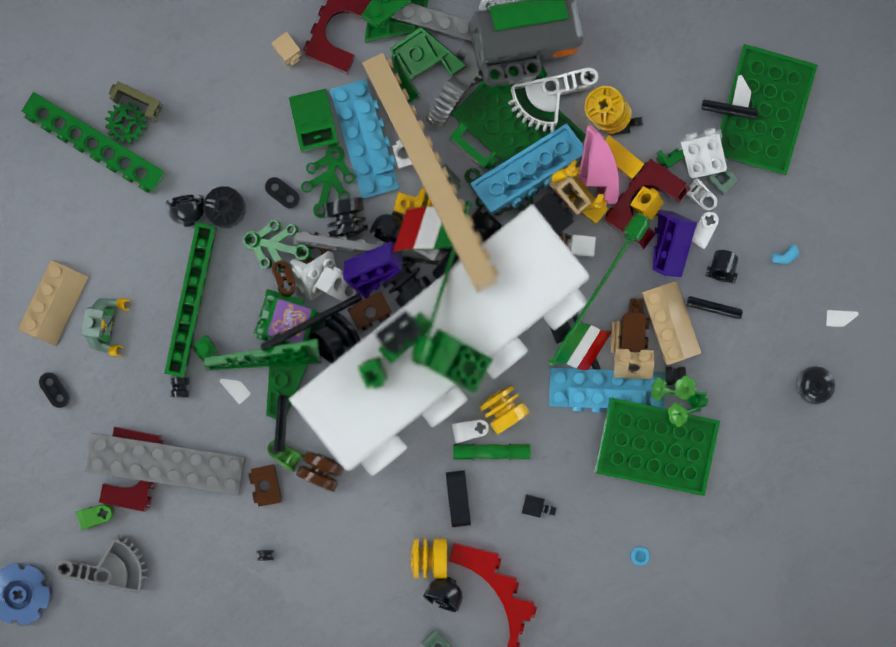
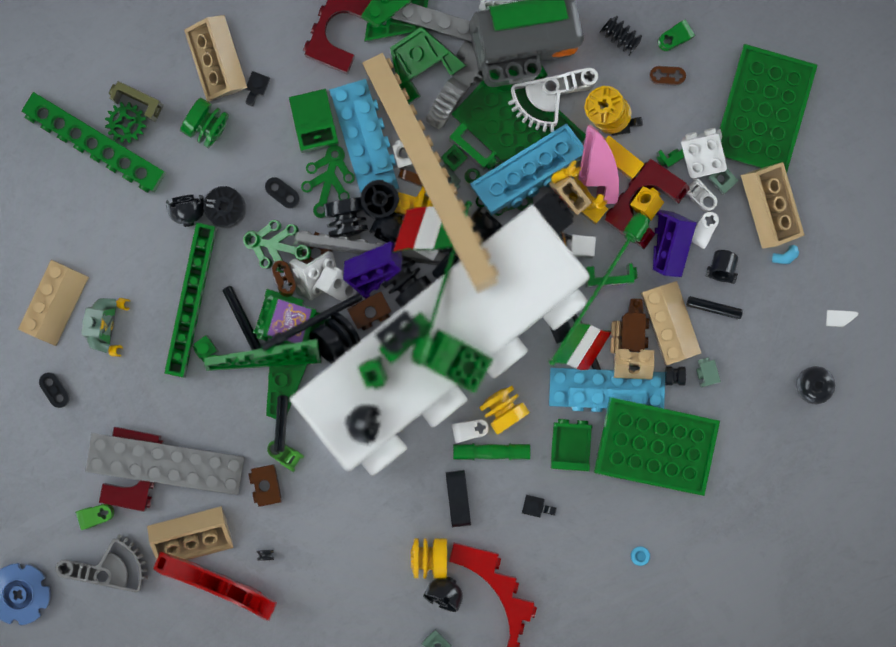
(179, 387): black wheel -> none
(191, 535): none -> tan slope
(206, 124): none -> green wheel
(215, 58): none -> tan slope
(215, 583): none -> red arch
(236, 389): white sticker -> none
(241, 318): none -> black axle
(257, 86): none -> black plate
(287, 49): tan brick -> none
(320, 471): reddish brown wheel -> none
(362, 423): none -> black cylinder
(379, 199): none -> black cylinder
(410, 177): none -> reddish brown beam
(454, 158): none -> green brick
(571, 445): none -> green panel
(612, 280): none -> green panel
(621, 34): none -> black piece
(668, 71): none -> reddish brown beam
(677, 34): none -> green piece
(685, 390): bright green plant -> none
(707, 372): none -> sand green brick
(729, 109): black axle -> none
(742, 93): white sticker -> none
(772, 205): none -> tan slope

